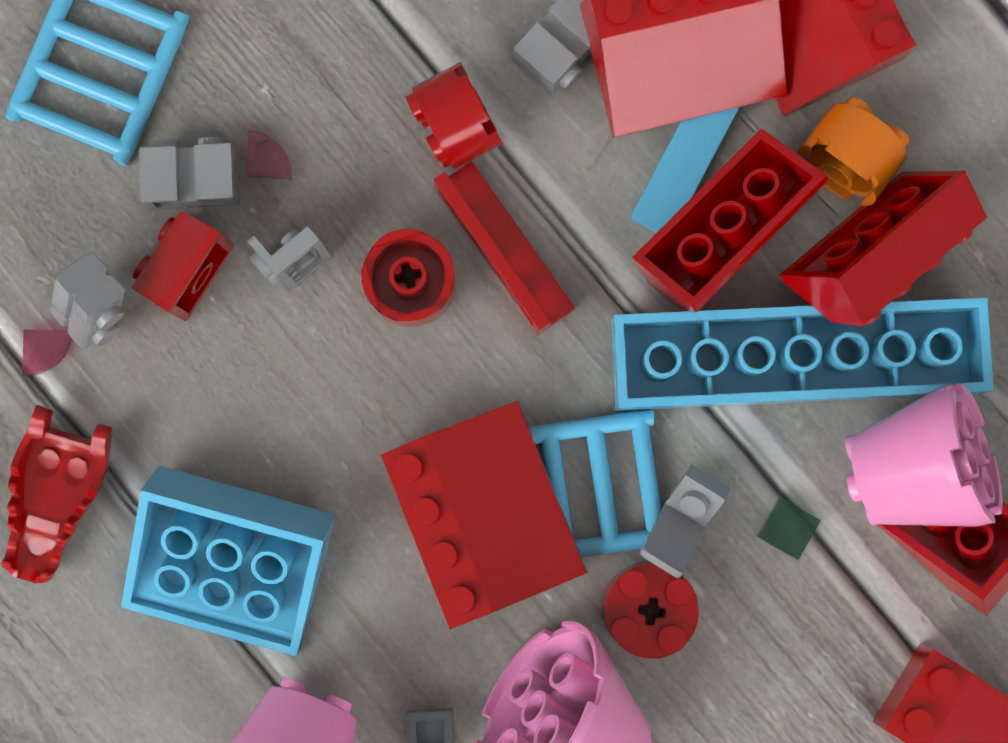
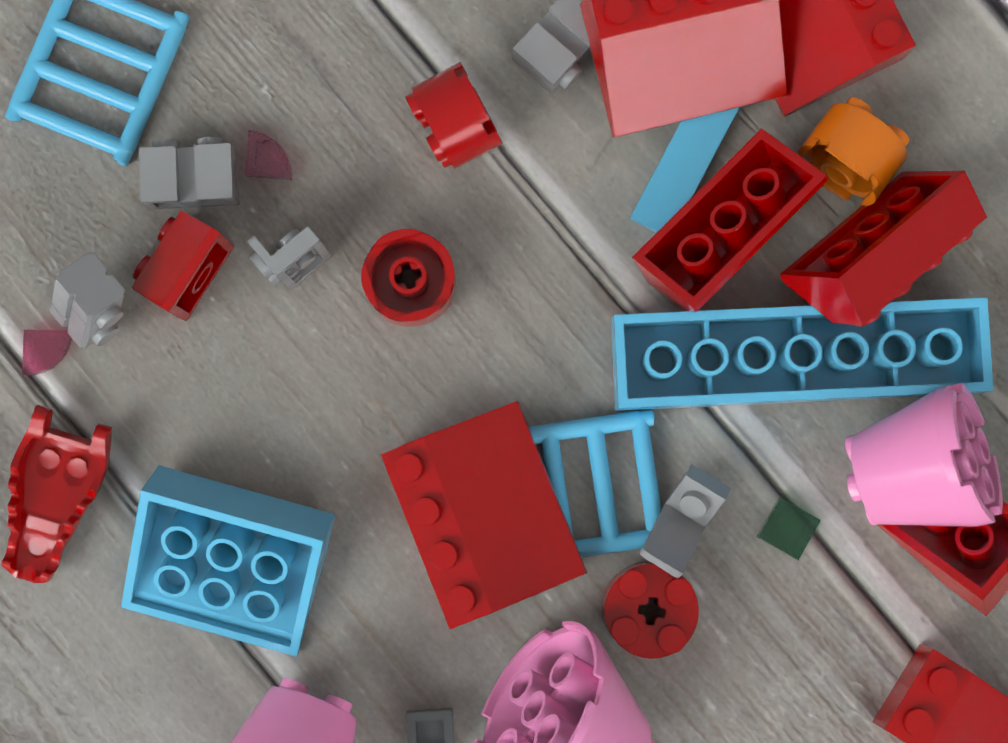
(503, 247): red fence -> none

